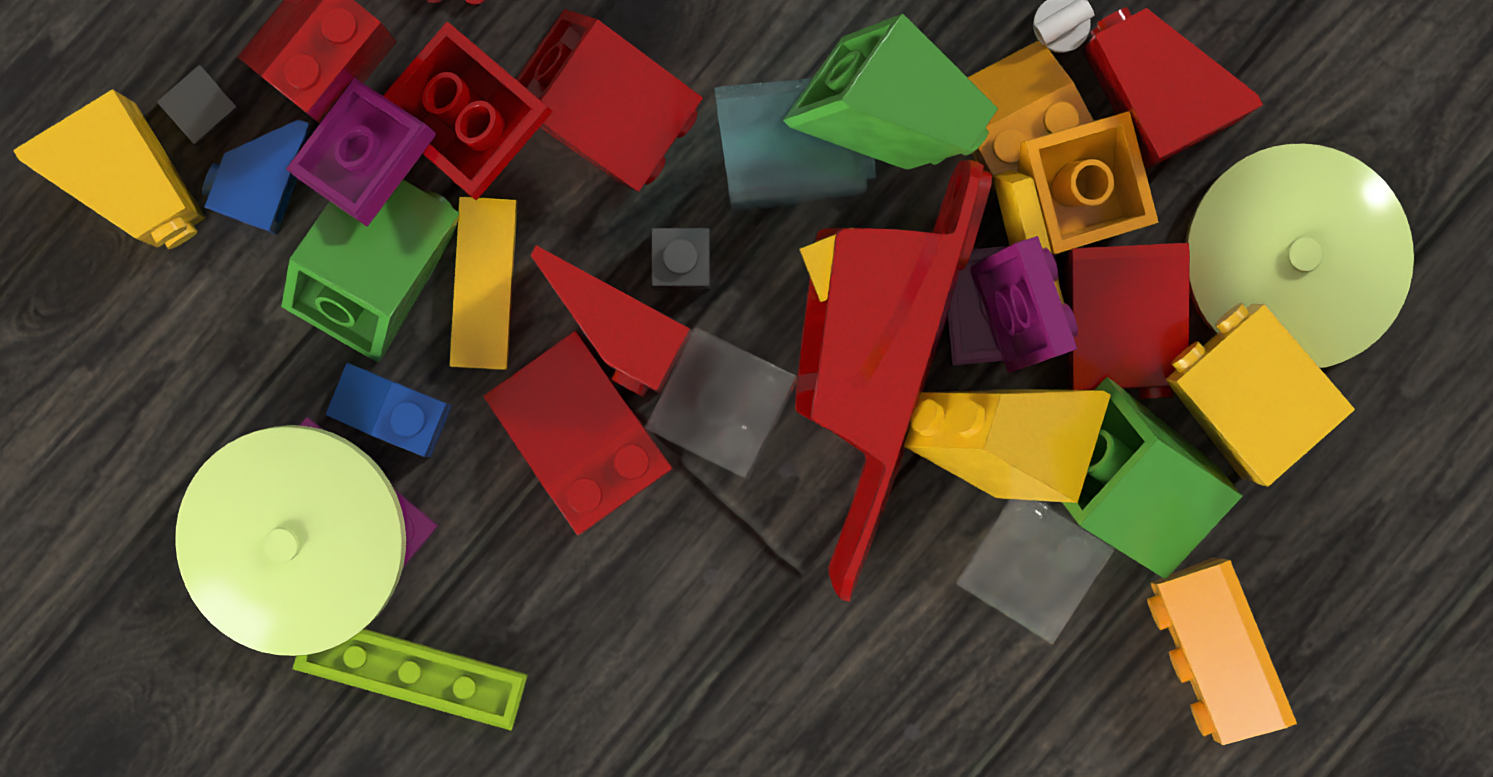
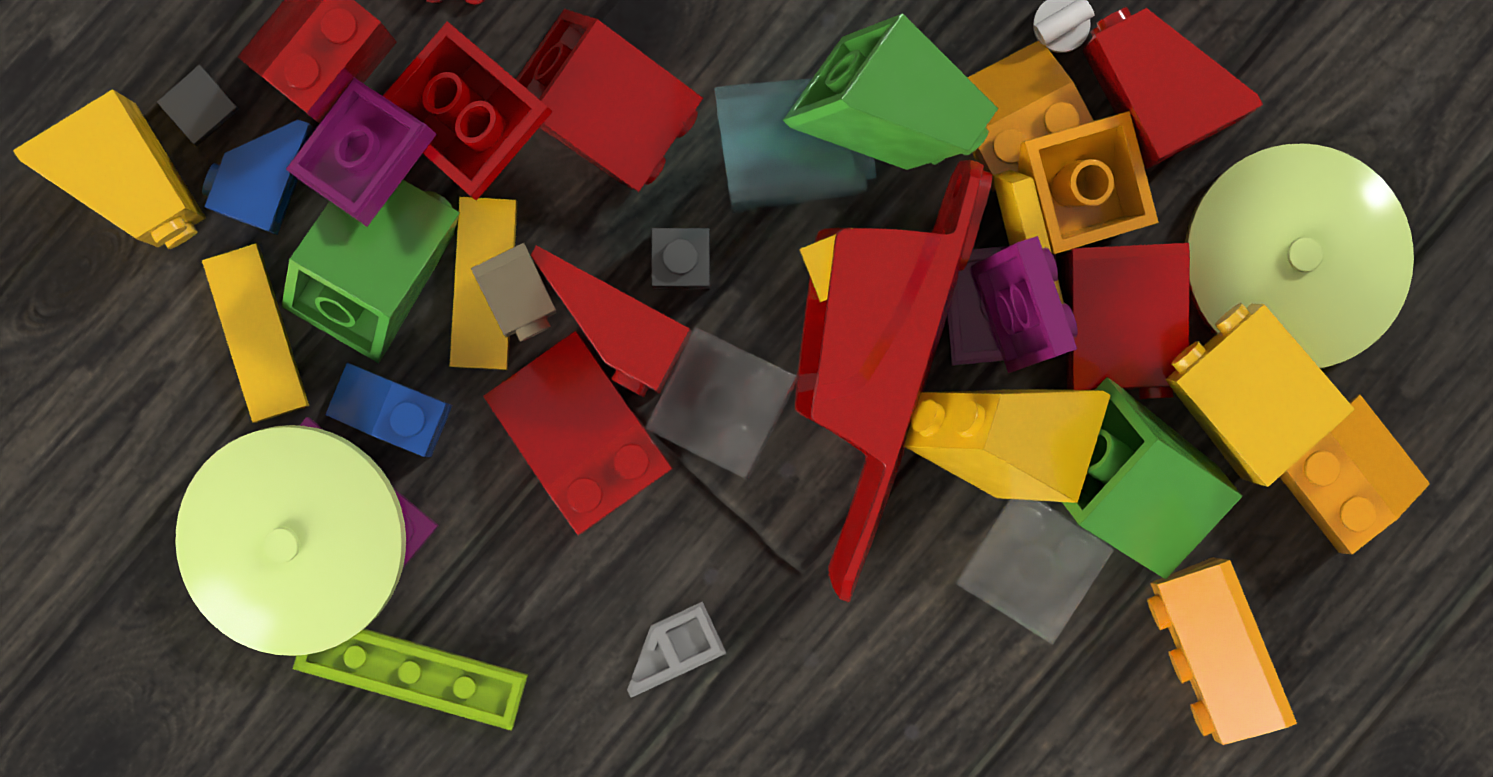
(255, 333): none -> yellow tile
(515, 293): none -> dark tan slope
(675, 648): none -> light grey tile
(1355, 480): none -> light orange slope

